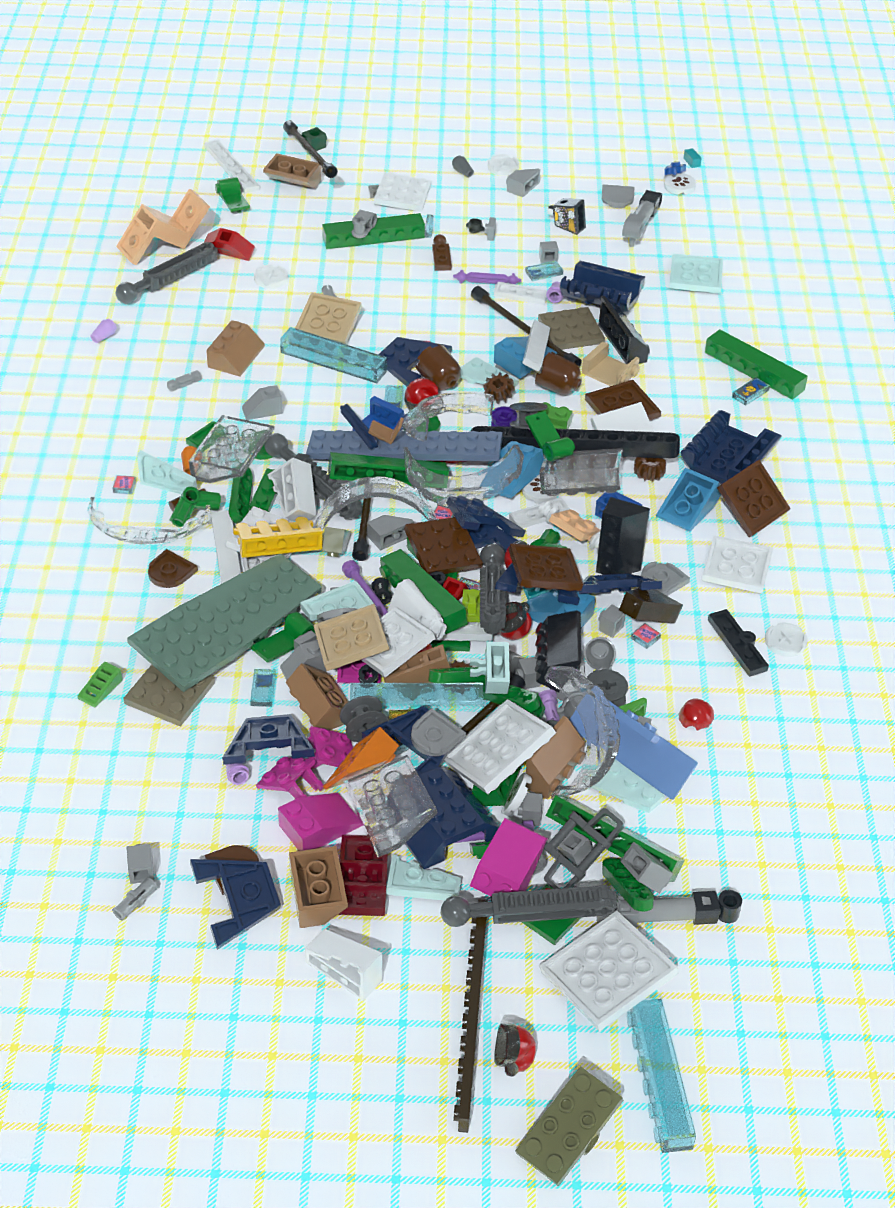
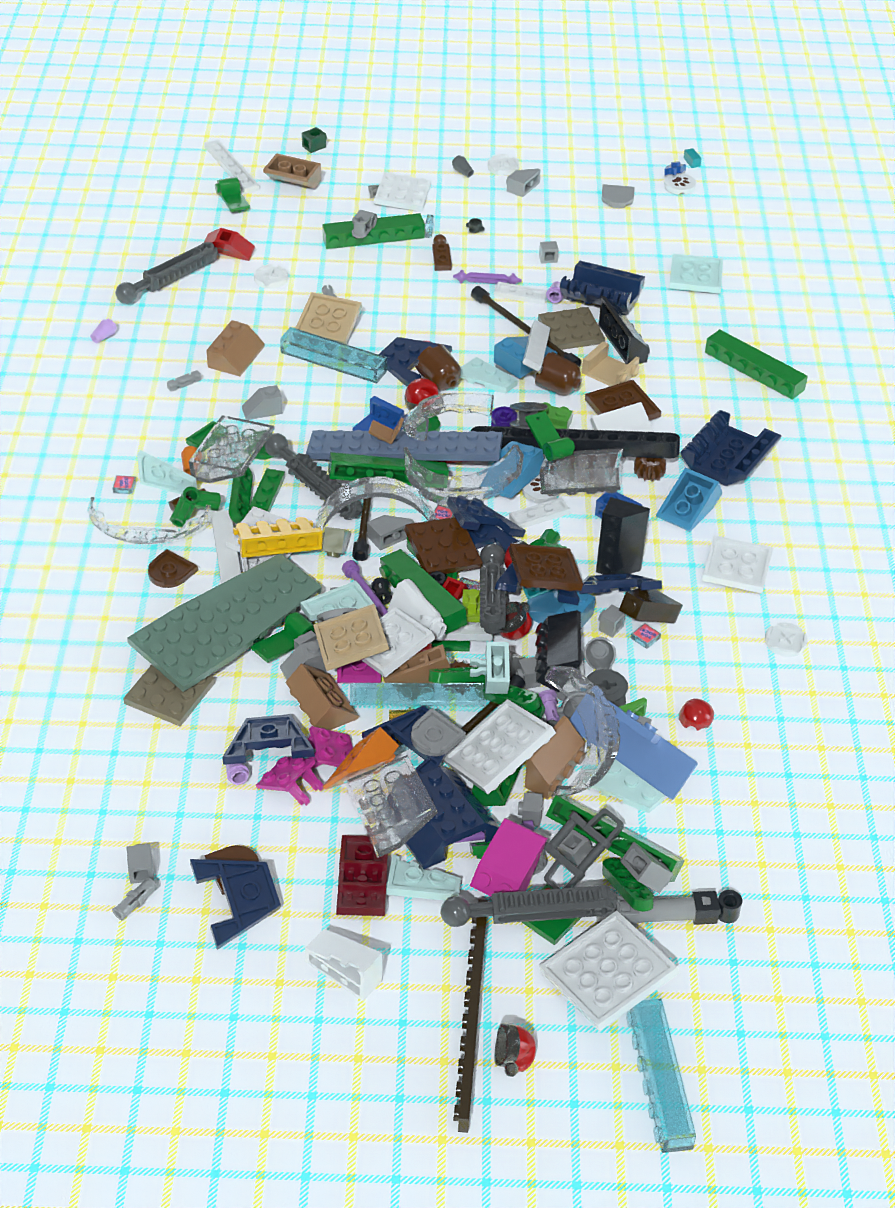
(105, 672): bright green slope -> none
(153, 223): light nougat bracket -> none
(263, 687): clear light blue tile -> none
(295, 489): white wedge -> none
(316, 820): dark pink slope -> none
(317, 885): medium nougat slope -> none
(328, 168): hose -> none
(358, 426): dark blue axle -> none
(360, 715): dark grey piece -> none
(364, 671): black bush -> none
(394, 395): clear light blue tile -> none
(490, 229): light grey plate -> none
(500, 387): reddish brown gear -> none
(516, 795): white tile -> none
(544, 271): clear light blue tile -> none
(569, 214): black torso -> none
(569, 1126): olive plate -> none
(571, 523): light nougat plate -> none
(635, 222): light grey piece -> none
(671, 576): light grey tile -> none
(739, 642): black hinge -> none
(750, 391): tile -> none
(754, 498): reddish brown plate -> none

